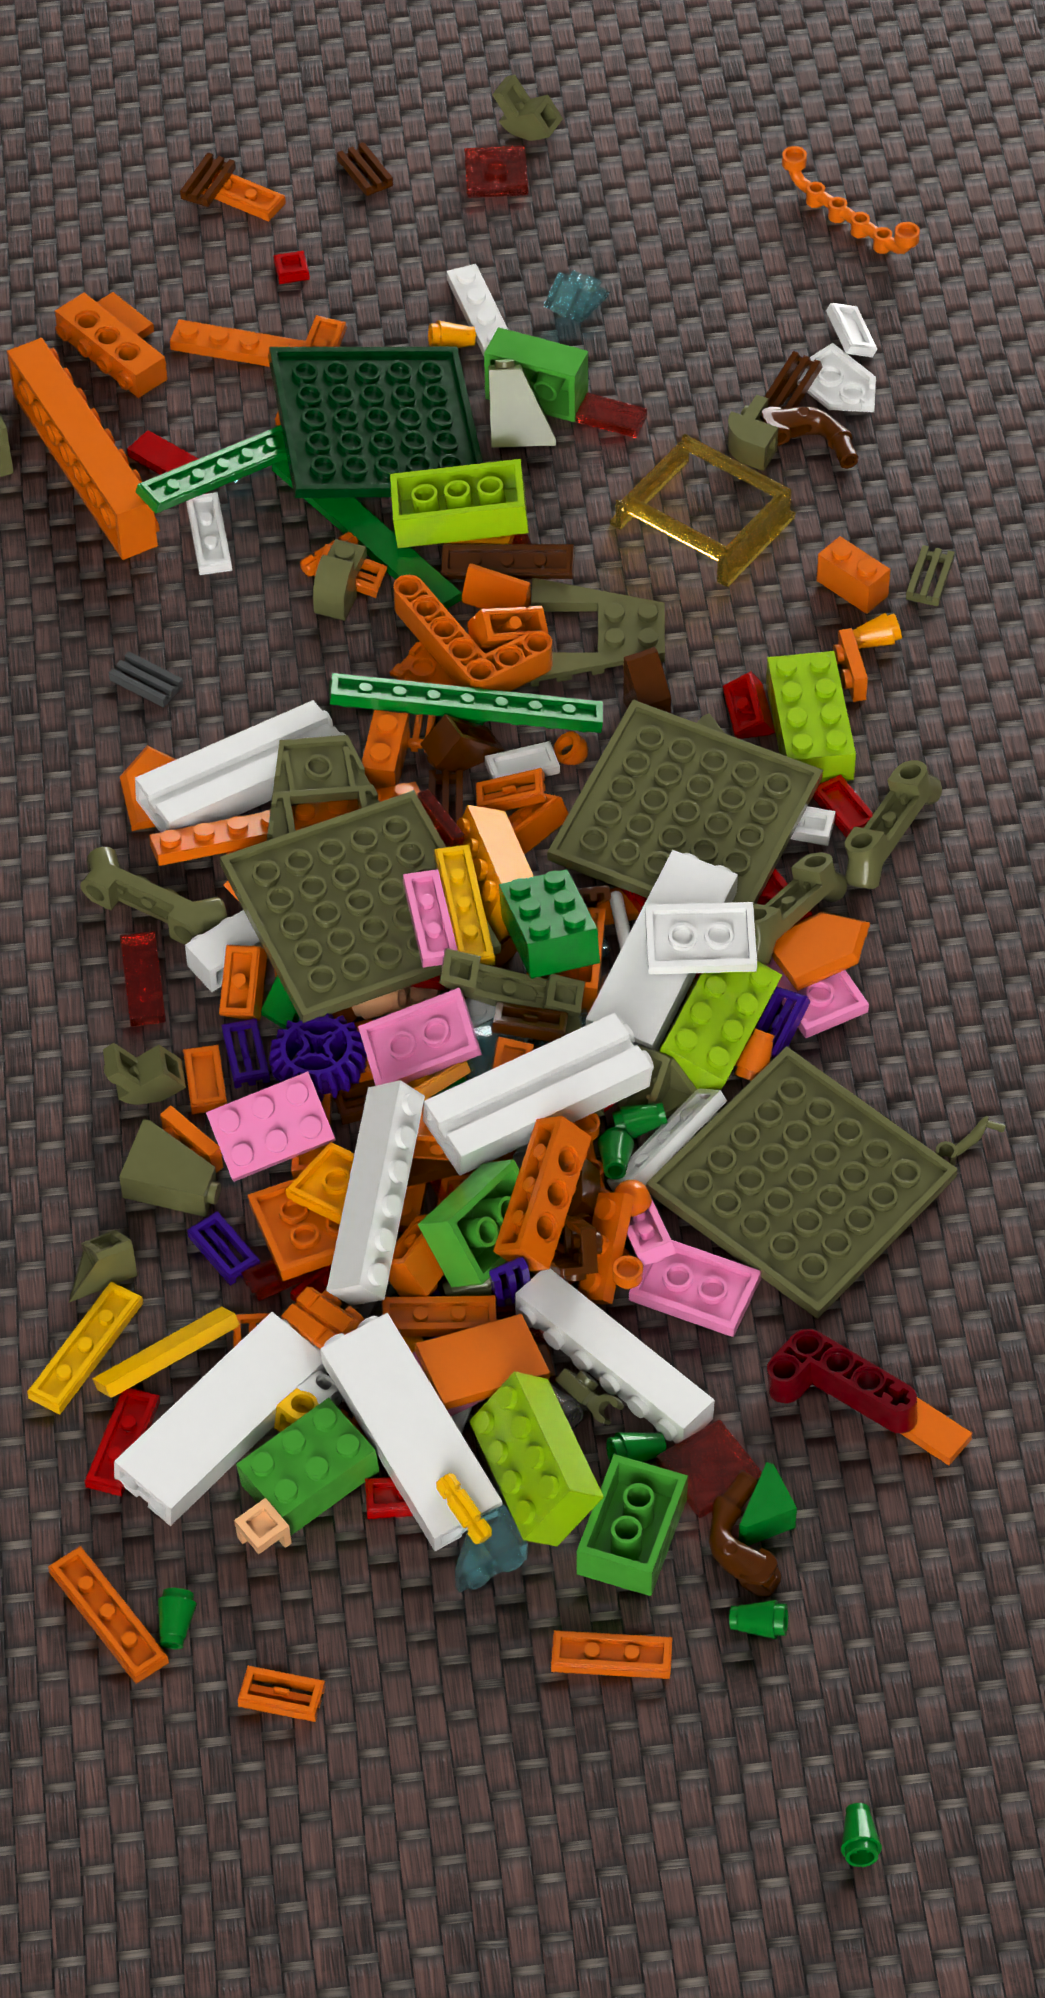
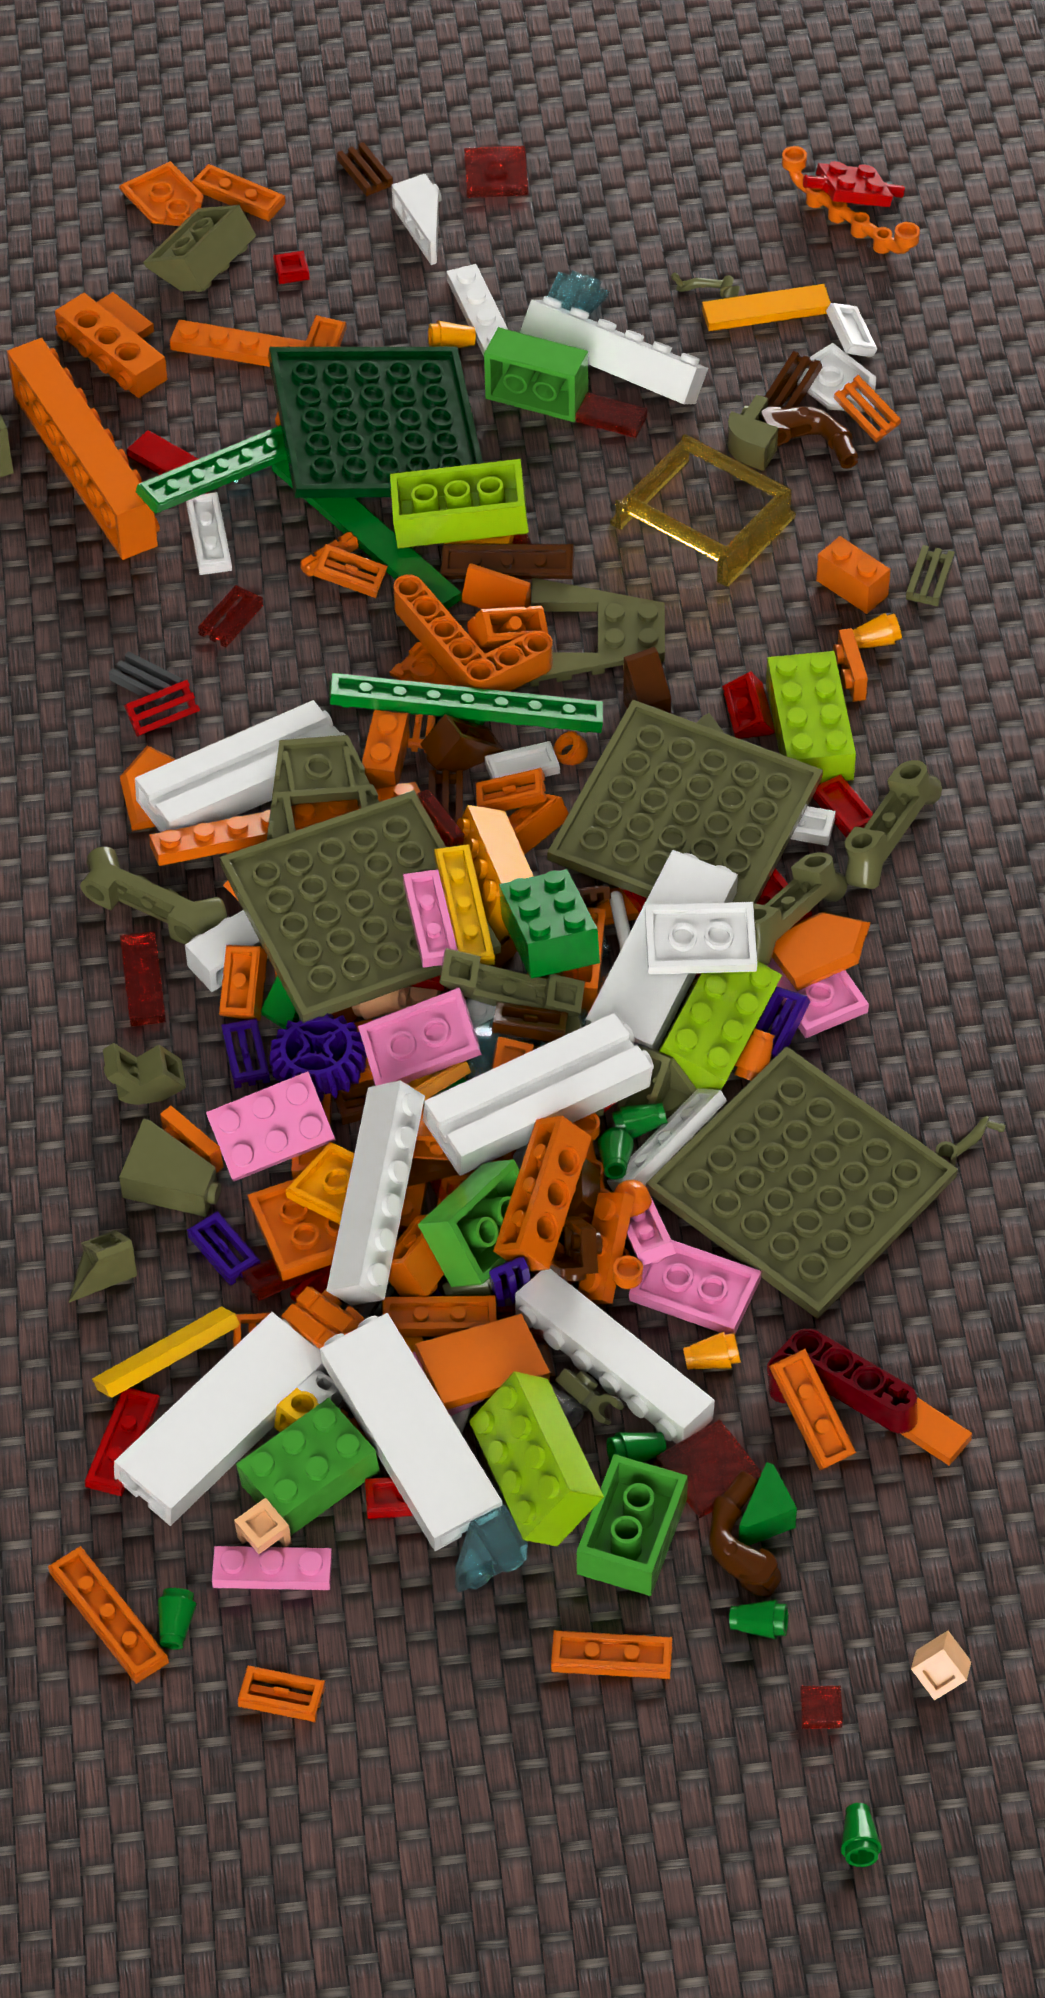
(85, 1347): yellow tile -> none
(164, 195): none -> orange tile
(188, 697): none -> red tile
(202, 247): none -> olive slope
(203, 177): reddish brown tile -> none
(204, 1078): orange tile -> none
(235, 618): none -> clear red tile
(272, 1569): none -> bright pink plate
(335, 579): olive brick -> none
(418, 208): none -> white slope
(464, 1508): yellow axle -> none
(515, 410): slope -> none
(523, 116): olive brick -> none
(617, 352): none -> white brick
(713, 1353): none -> light orange cone
(725, 285): none -> olive piece
(765, 307): none -> light orange tile
(812, 1409): none -> orange tile
(821, 1707): none -> clear red tile
(853, 184): none -> red plate
(873, 397): none -> orange tile
(941, 1665): none -> light nougat panel

